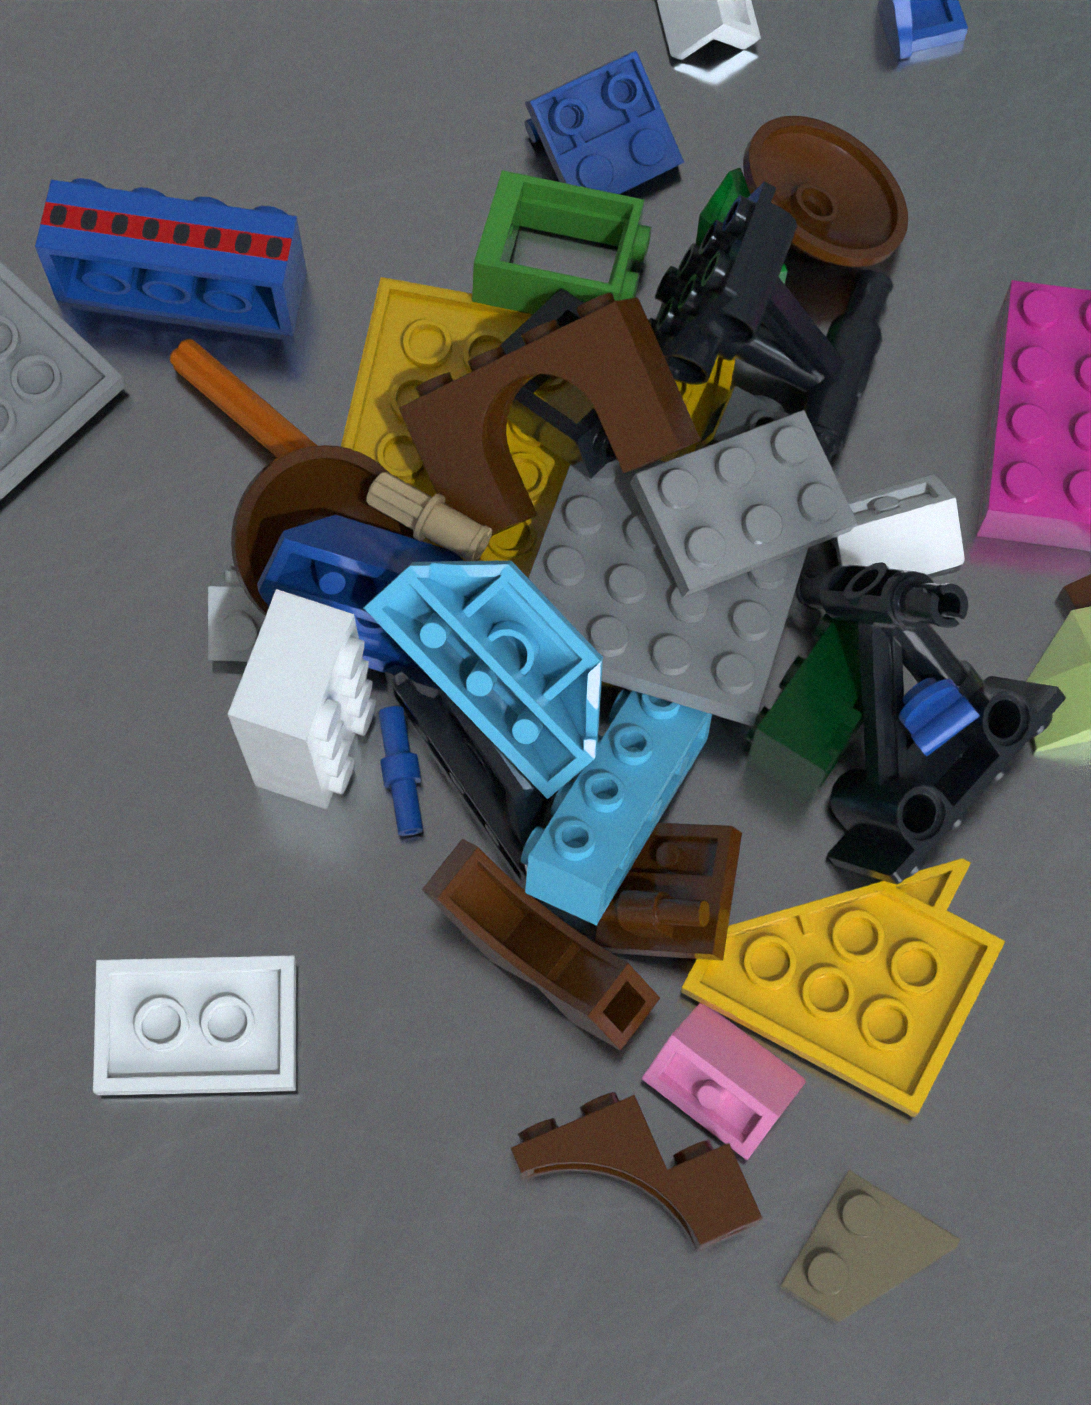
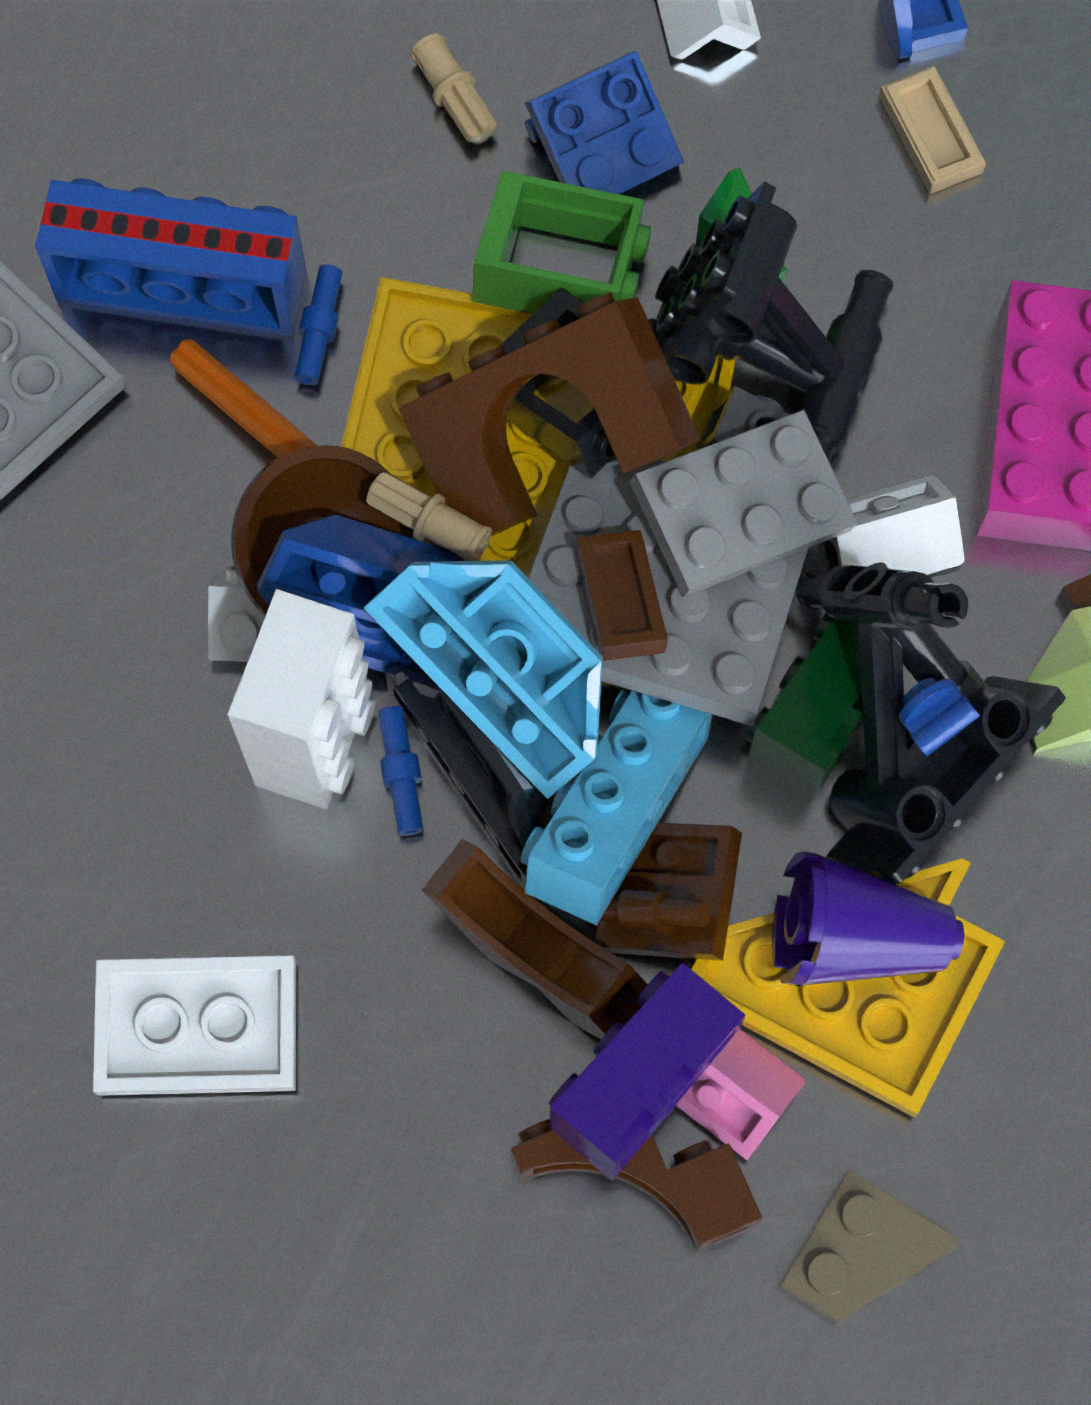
(318, 324): none -> blue bar
(454, 88): none -> tan axle
(621, 595): none -> reddish brown tile
(643, 1069): none -> dark purple wedge
(833, 188): reddish brown dish -> none
(857, 926): none -> dark purple cone
(932, 130): none -> tan tile

